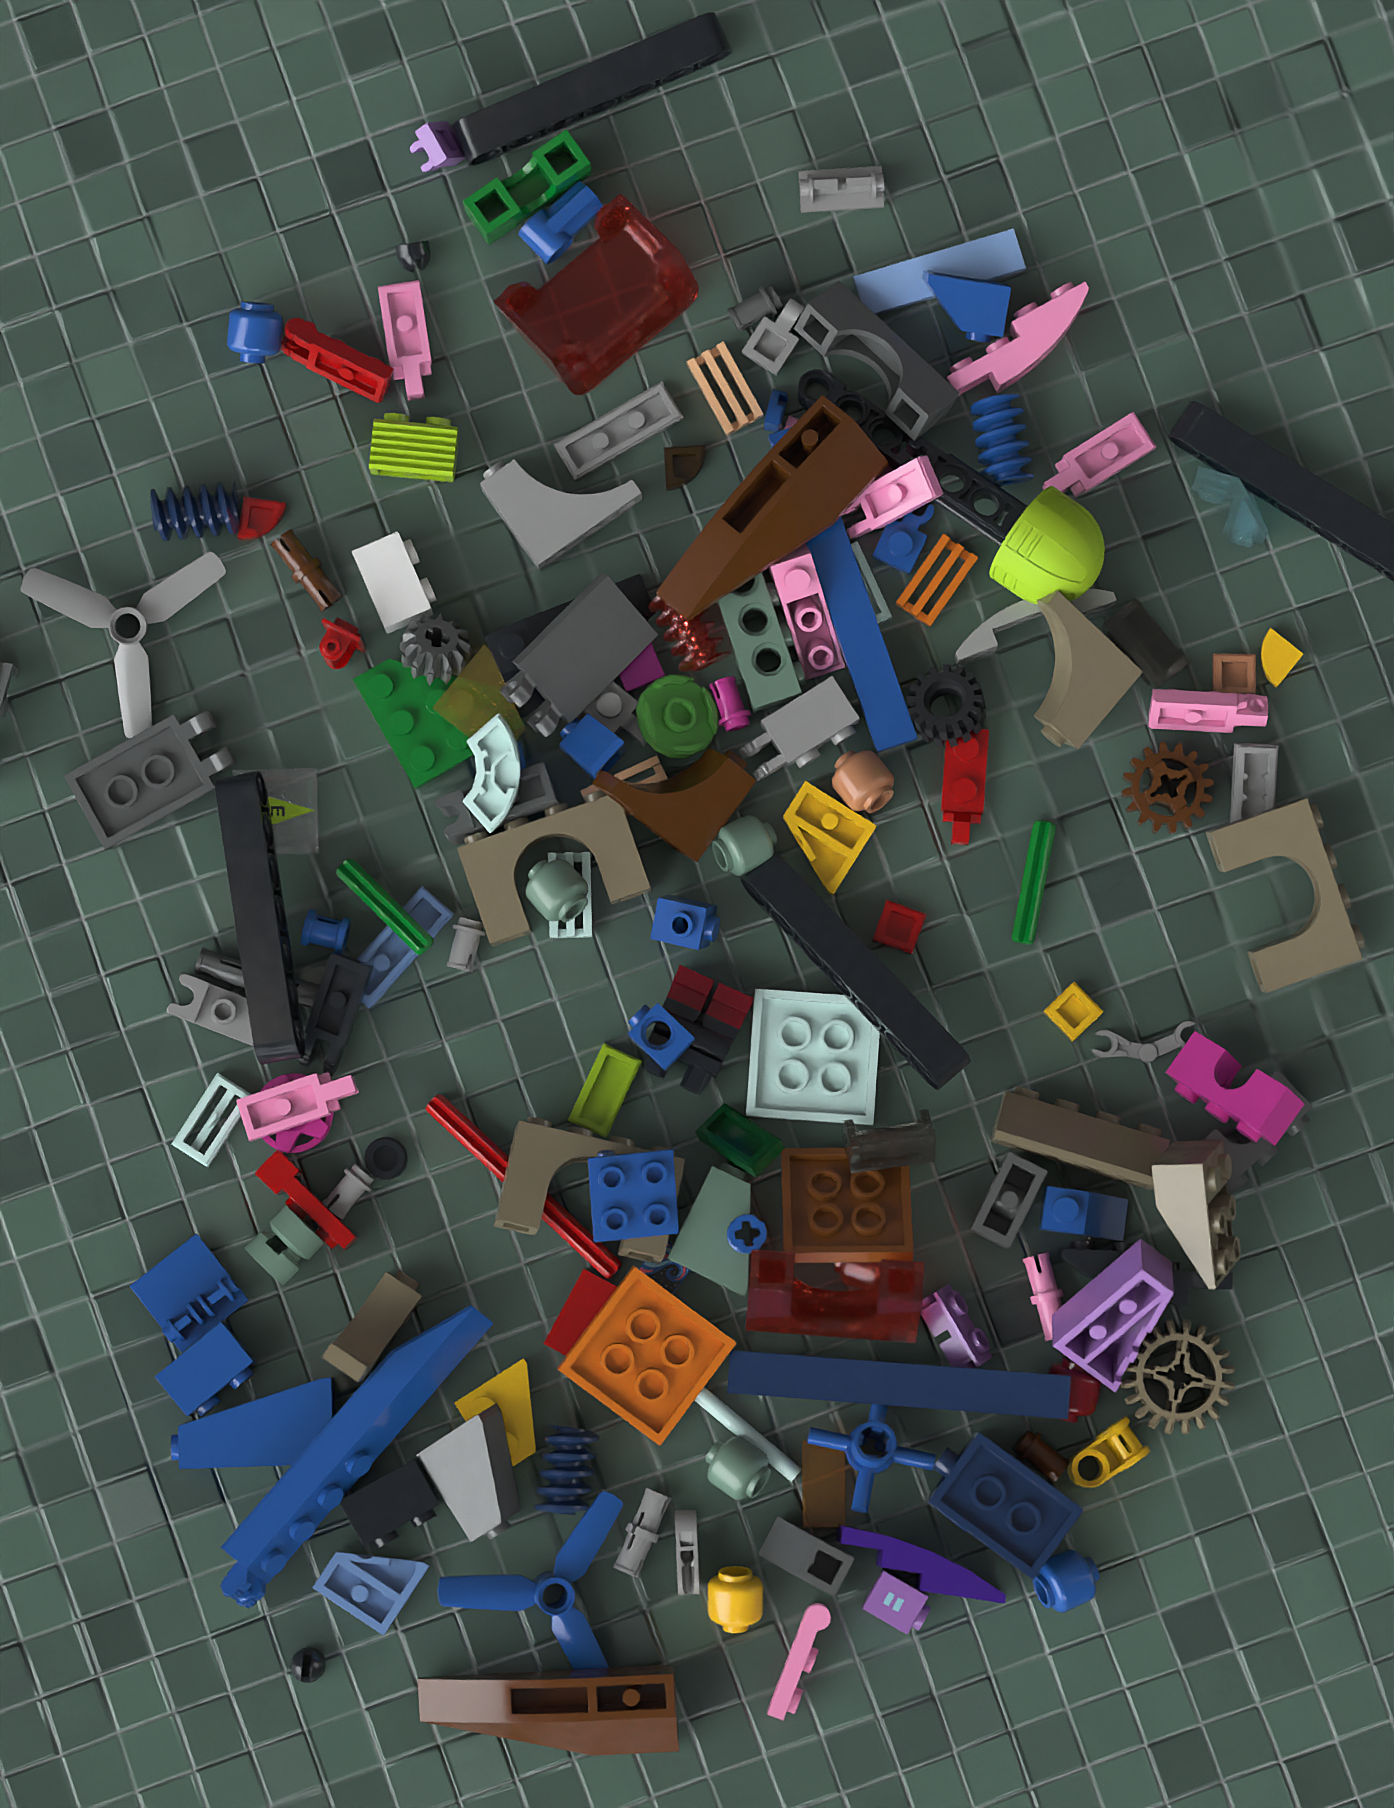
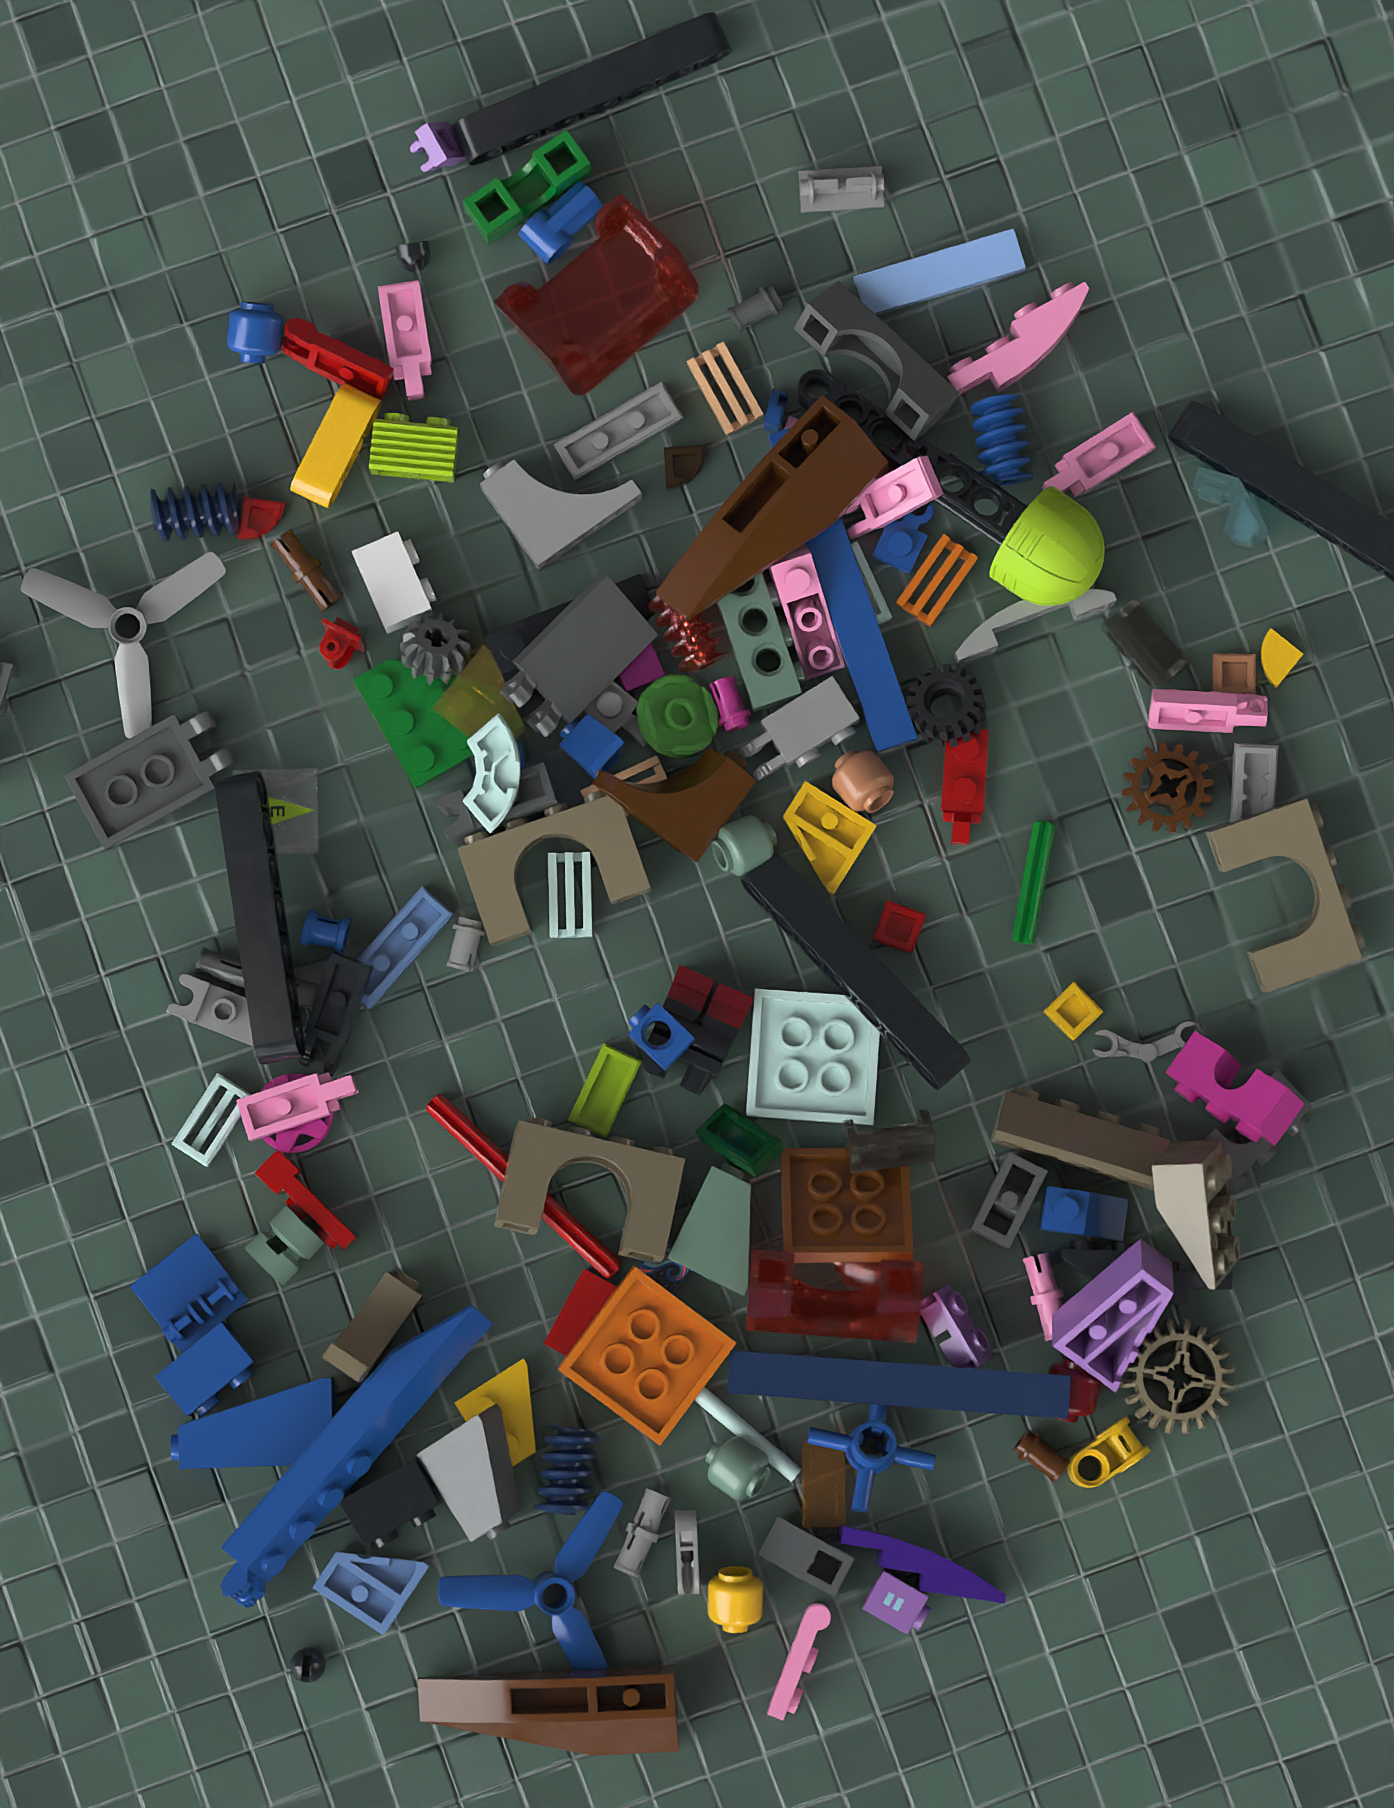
(336, 445): none -> yellow beam
(348, 1190): light grey pin -> none
(384, 906): green axle -> none
(386, 1158): black tile -> none
(557, 890): sand green head -> none
(632, 1195): blue hinge -> none
(685, 922): blue brick -> none
(736, 1225): blue bush -> none
(773, 342): light grey plate -> none
(971, 303): blue slope -> none
(1002, 1503): dark blue torso -> none
(1066, 1581): blue head -> none
(1086, 678): dark tan arch -> none

